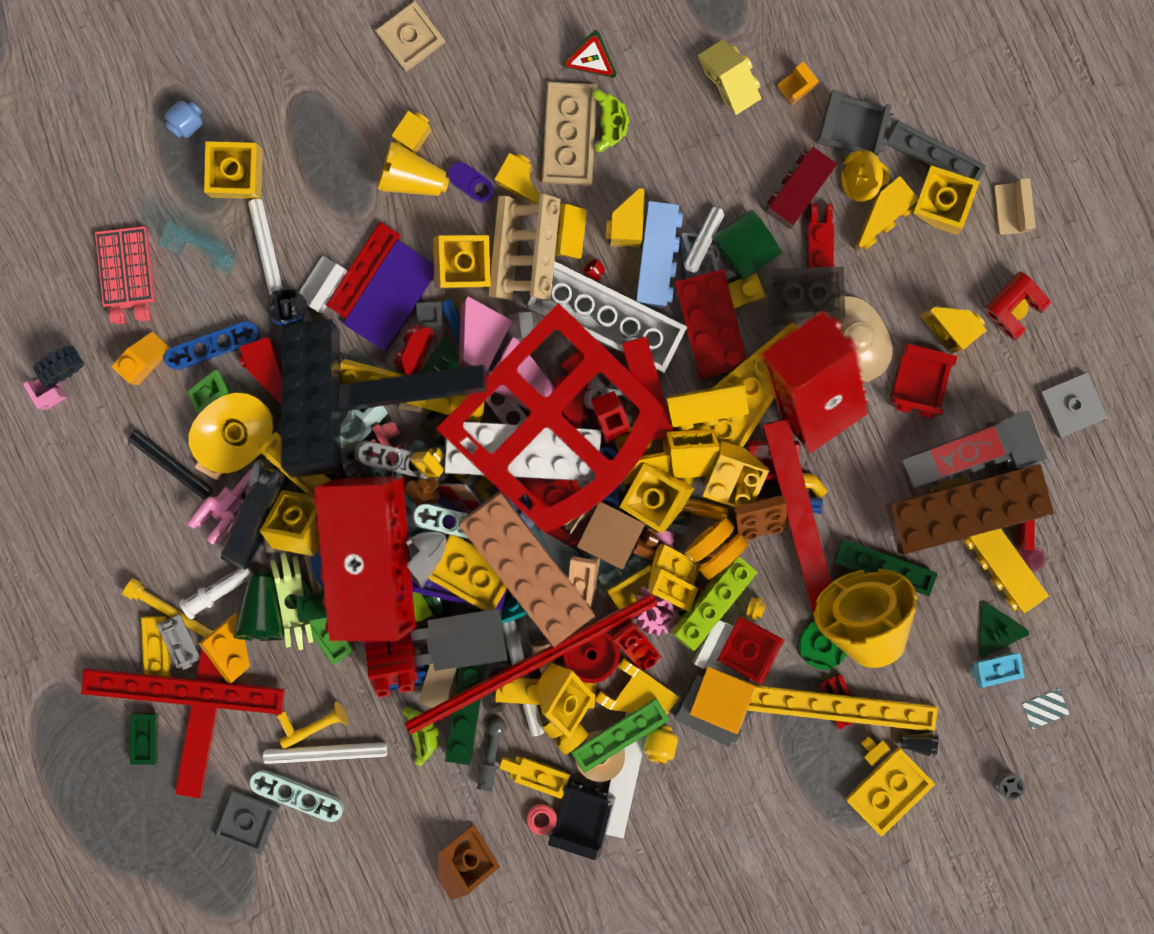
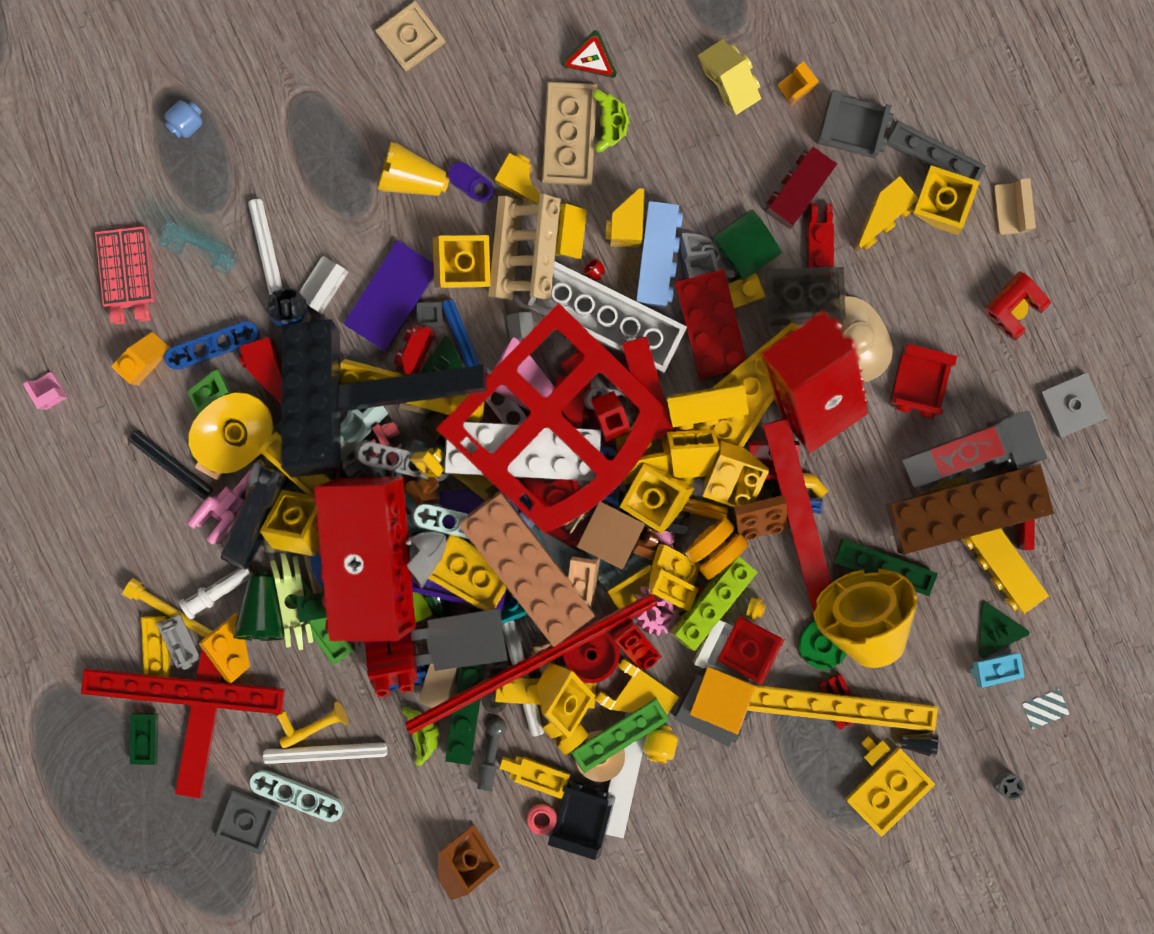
(58, 366): black bush -> none
(233, 170): yellow brick -> none
(363, 269): red tile -> none
(412, 131): yellow brick -> none
(462, 495): shield -> none
(480, 333): bright pink slope -> none
(704, 239): white axle -> none
(863, 175): yellow tile -> none
(954, 327): yellow slope -> none
(1040, 559): clear pink plate -> none

